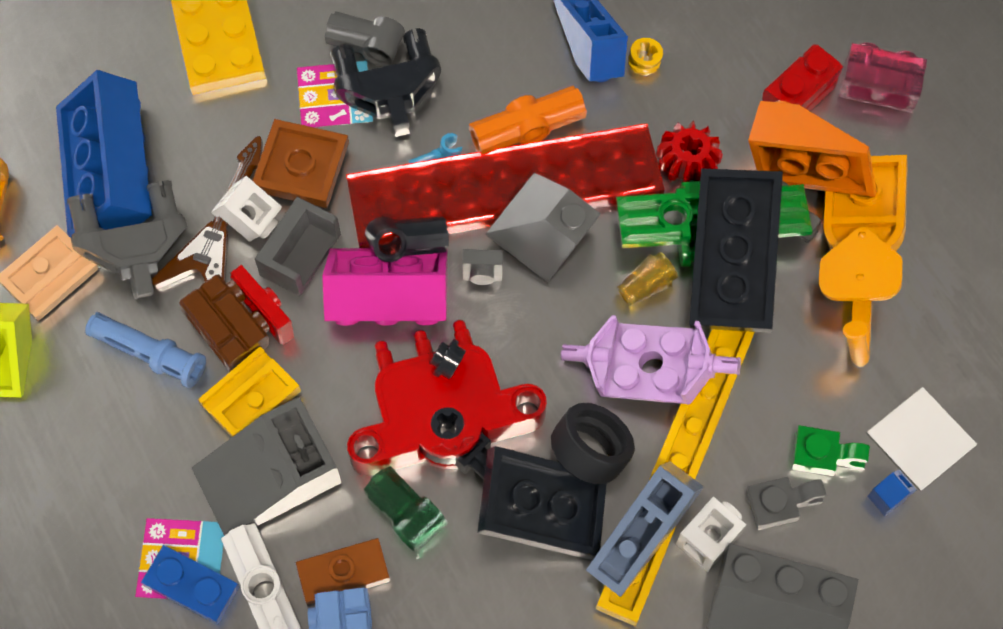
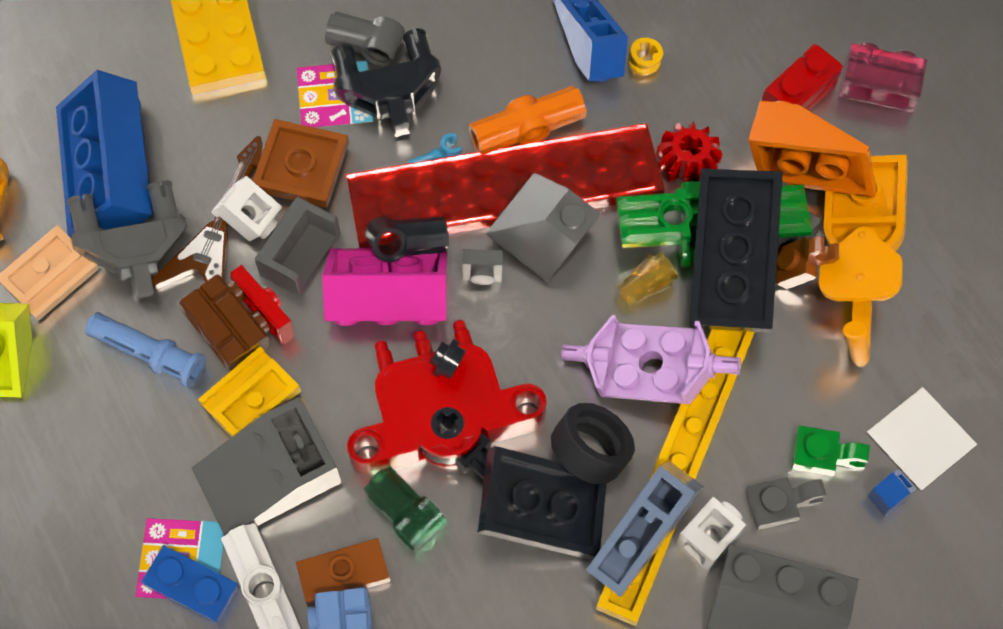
(800, 259): none -> dark orange plate

